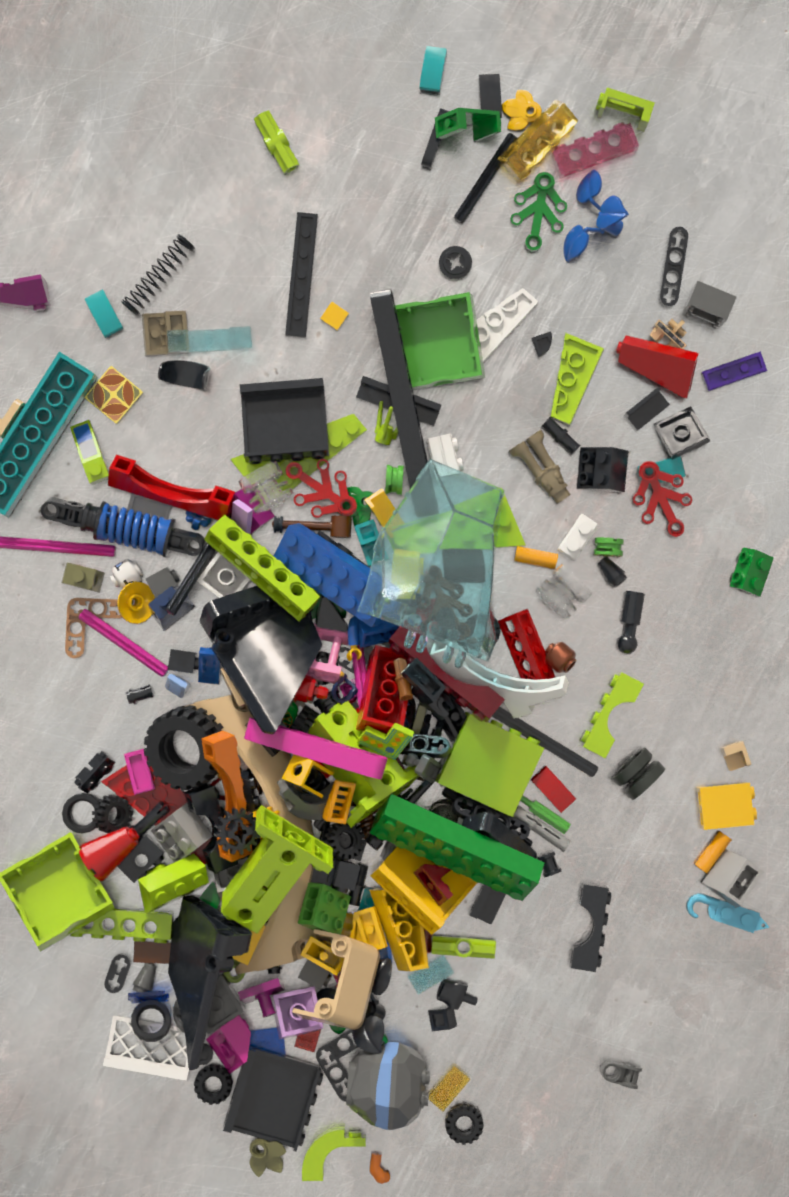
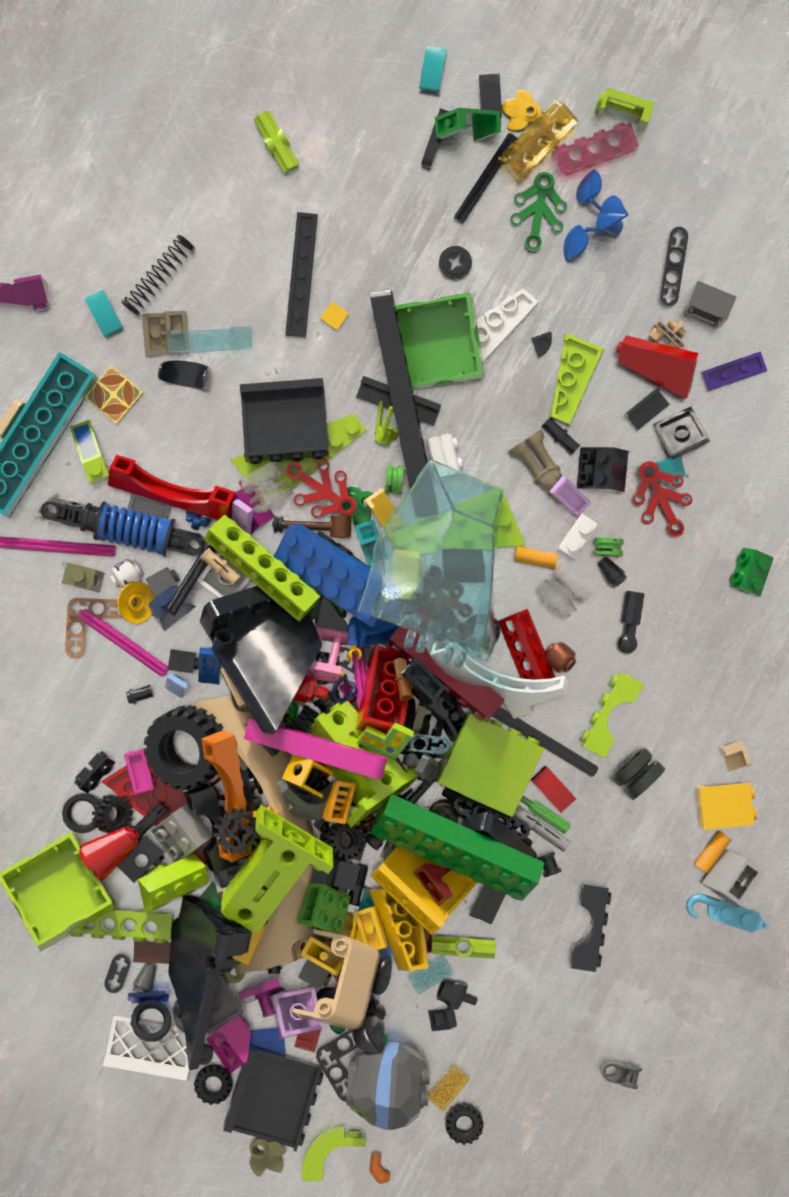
(220, 566): none -> tan pin
(570, 496): none -> lavender tile

